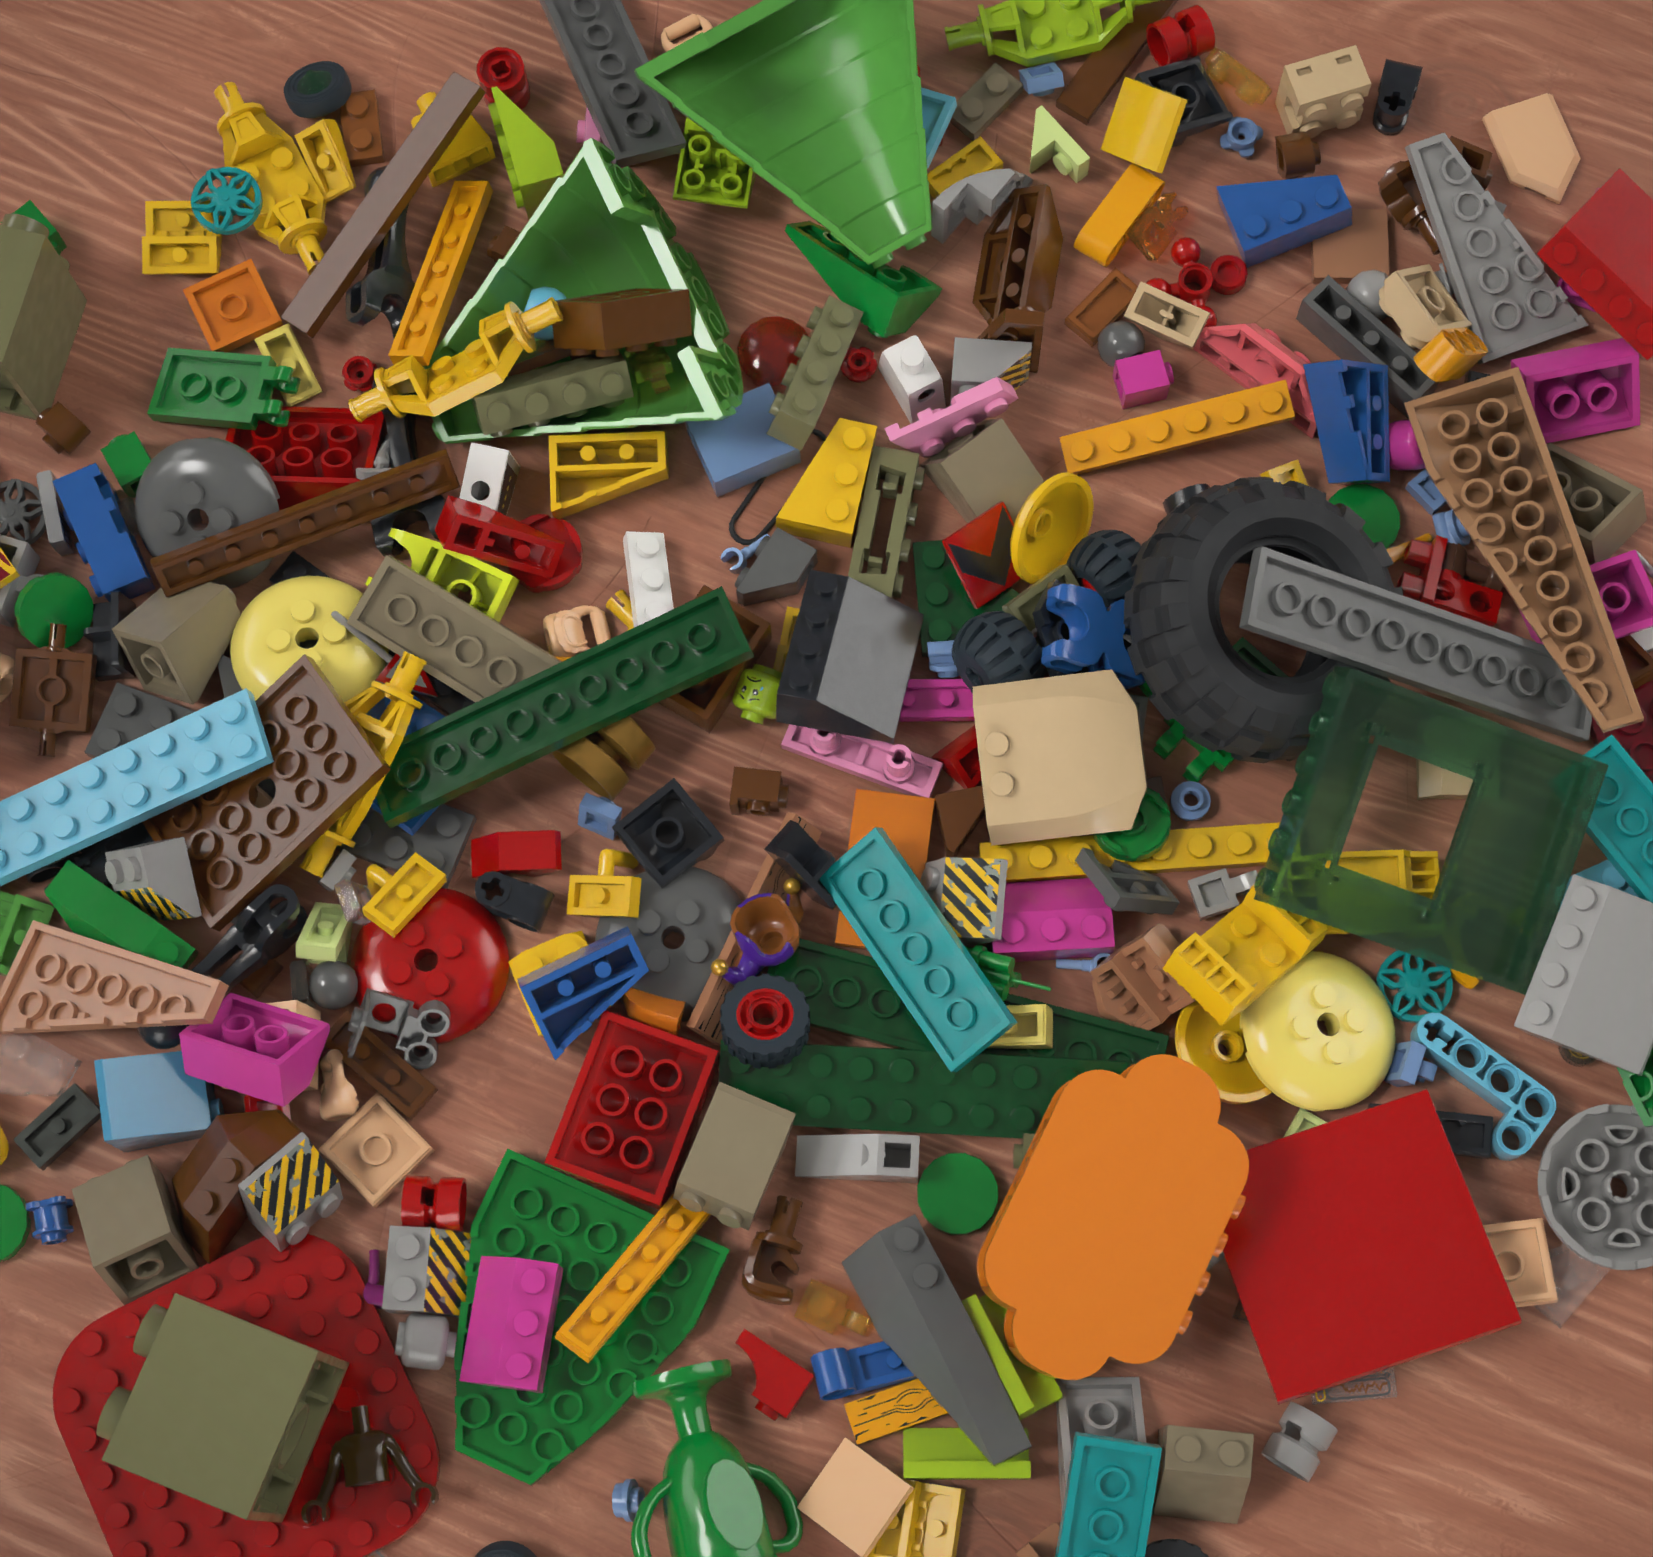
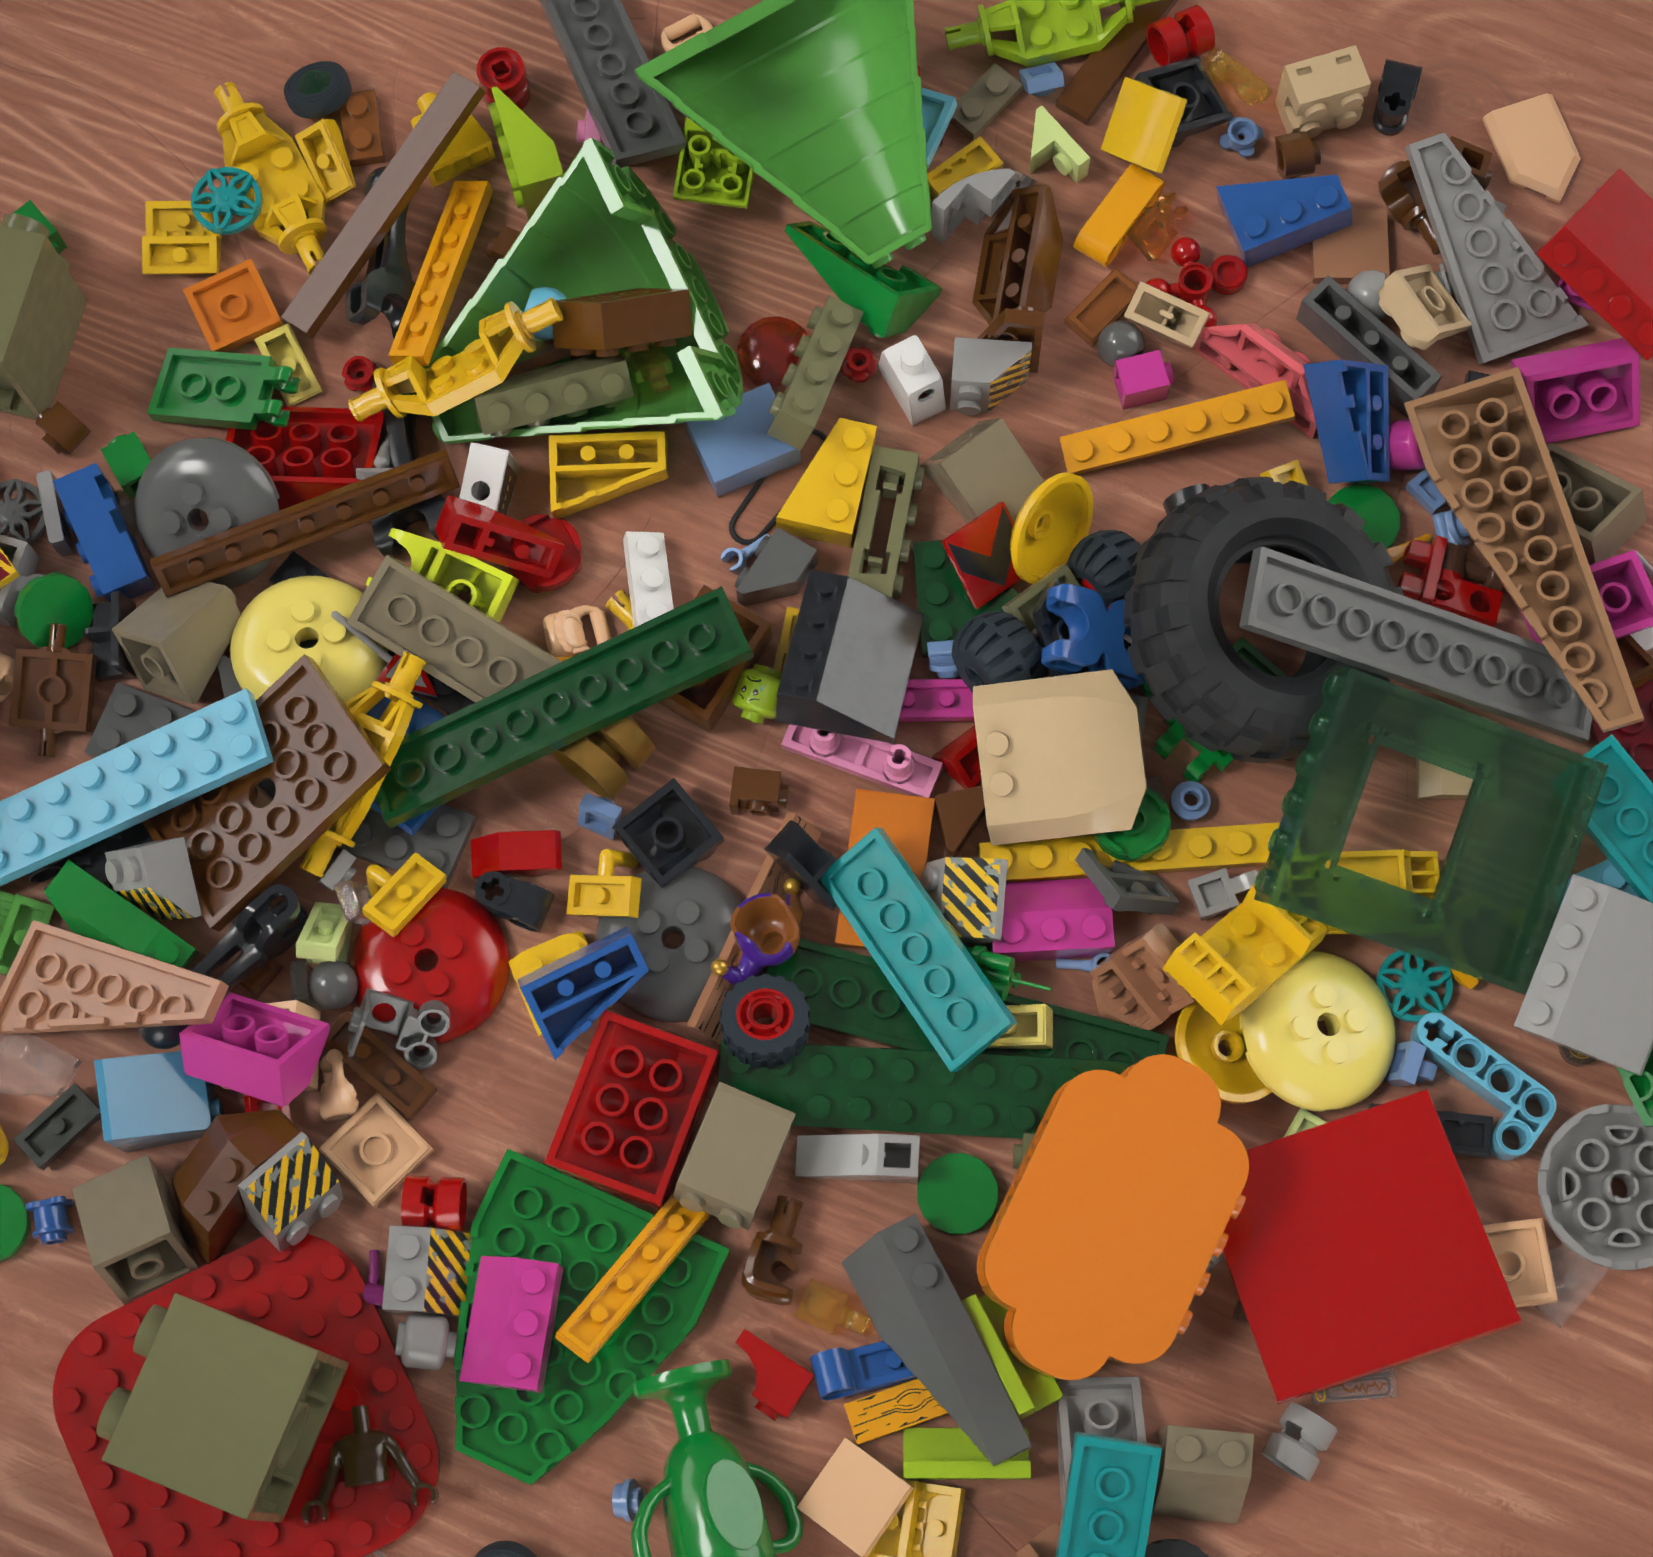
(654, 1010): orange brick -> none
(959, 419): bright pink wing -> none
(1450, 354): light orange beam -> none

